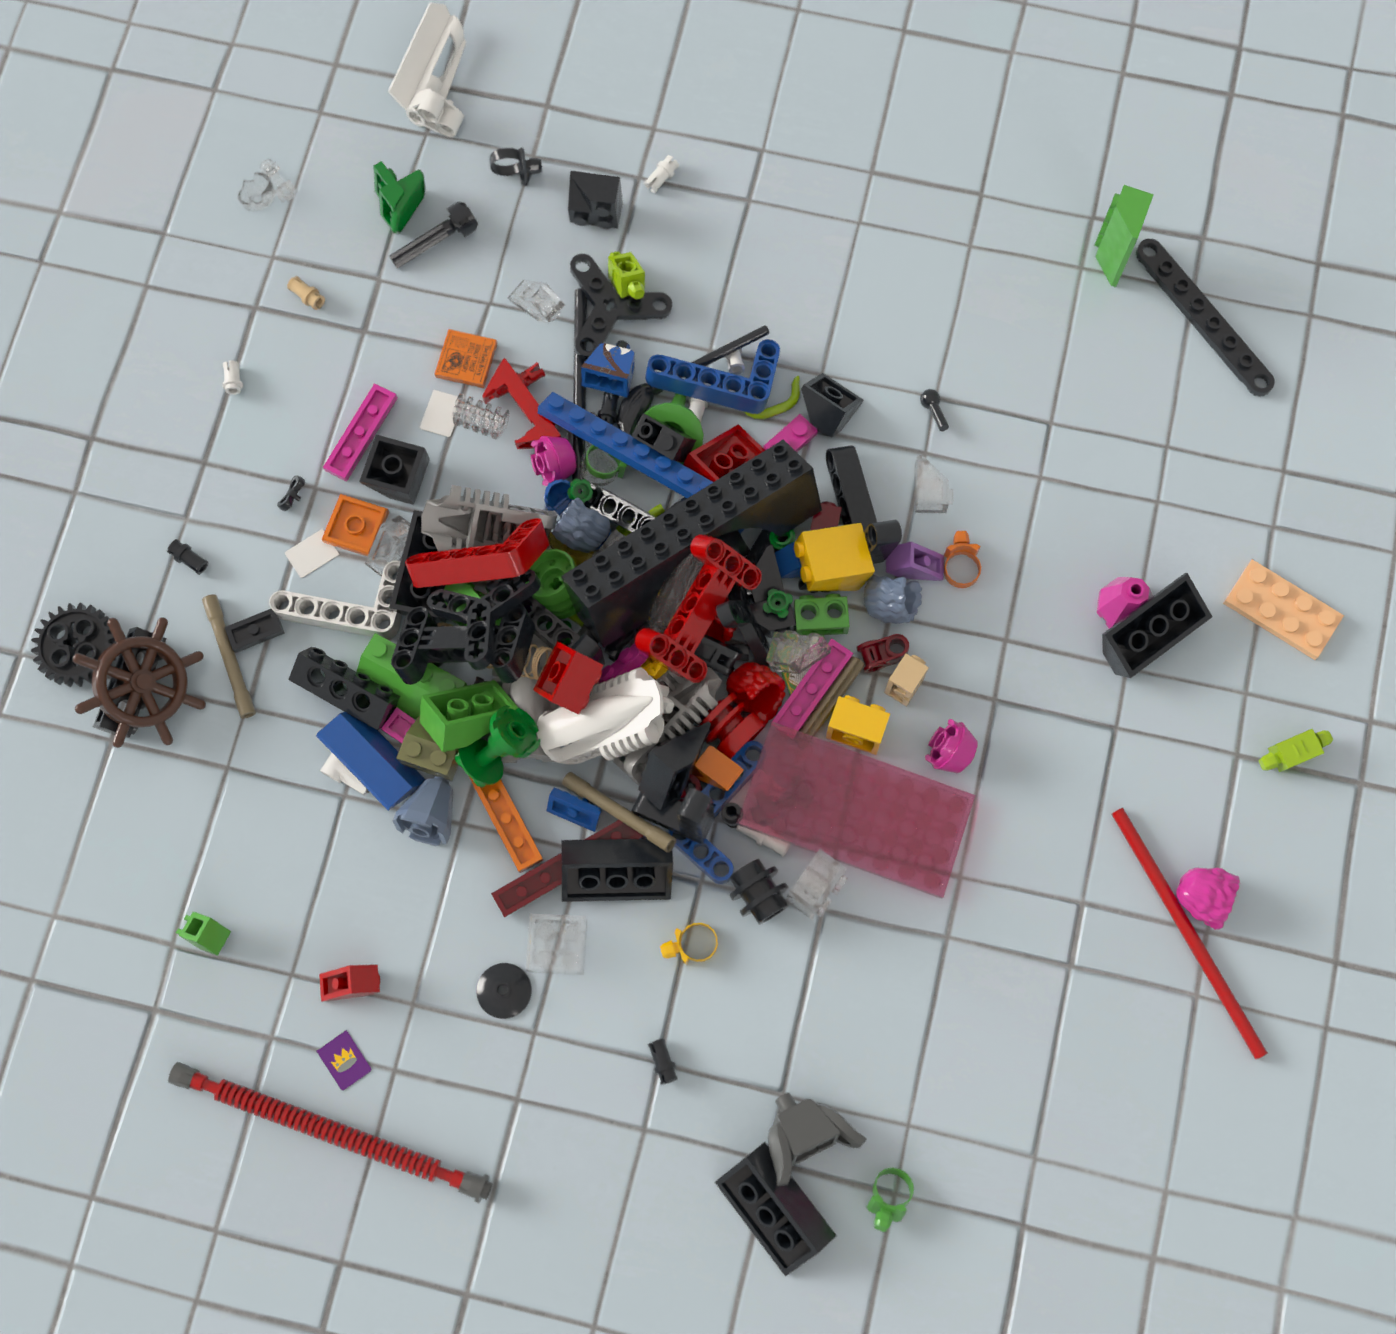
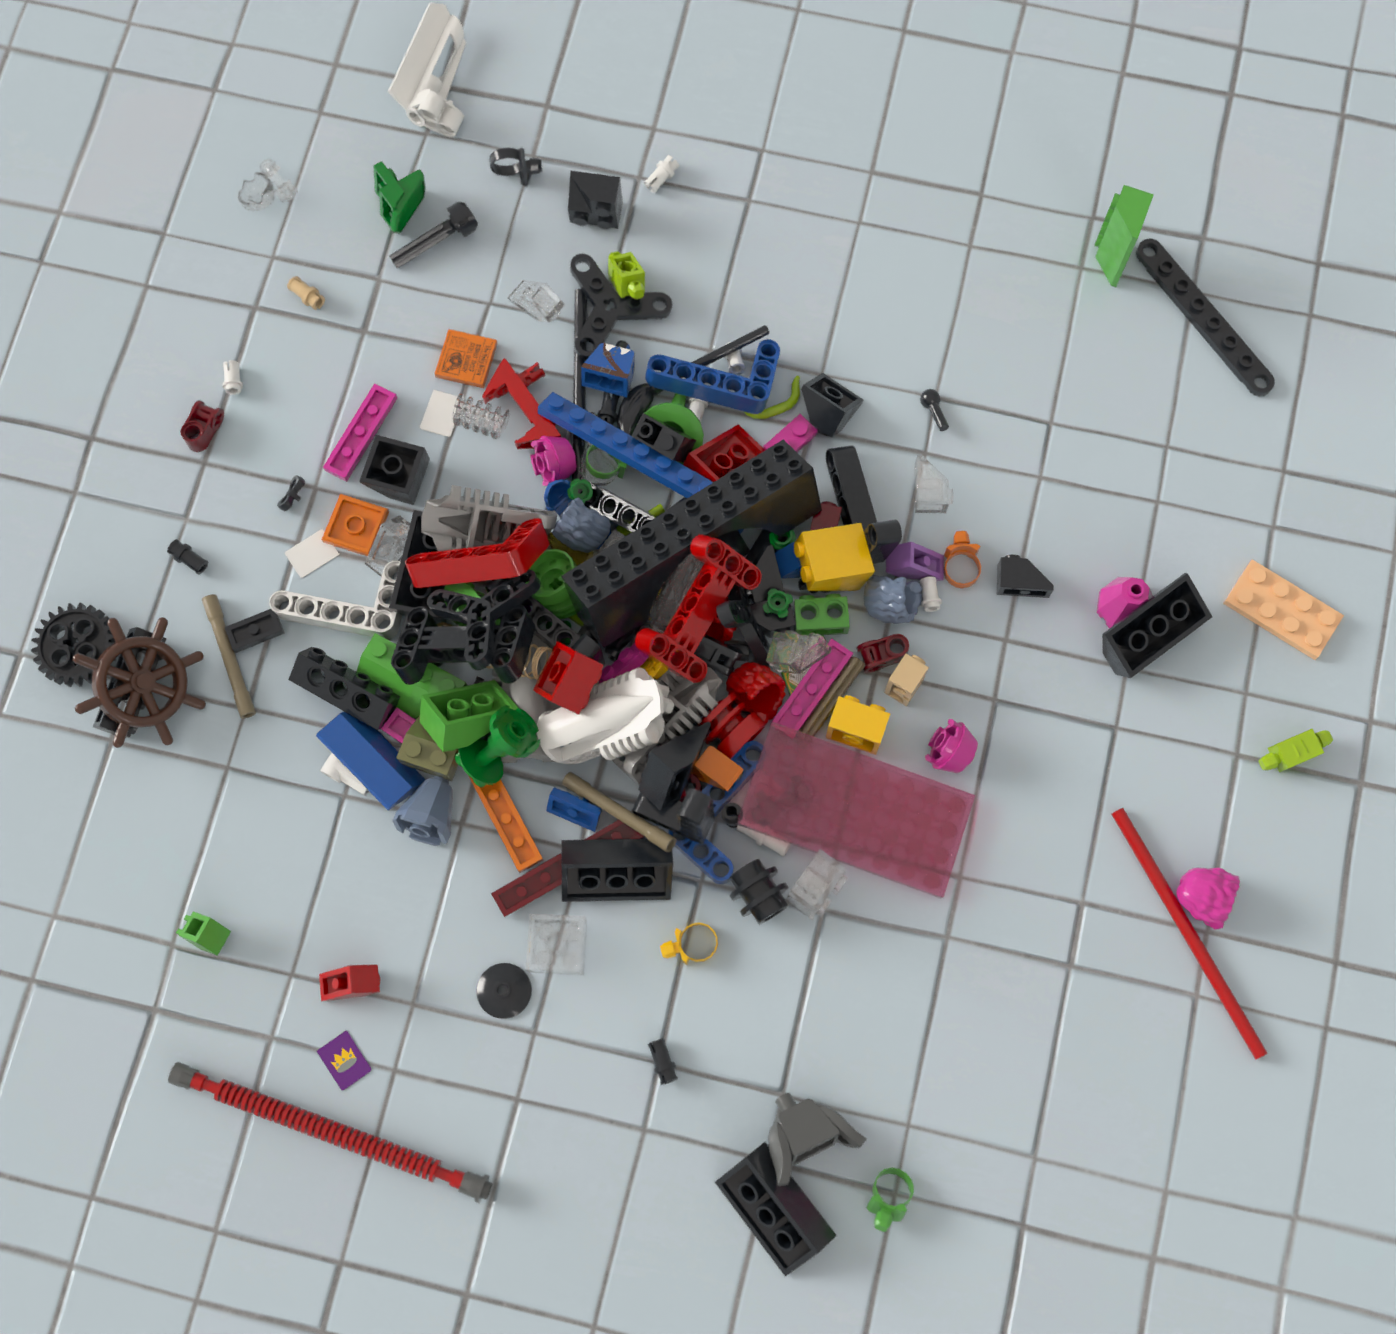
(201, 421): none -> dark red piece
(931, 600): none -> white pin
(1021, 578): none -> black slope

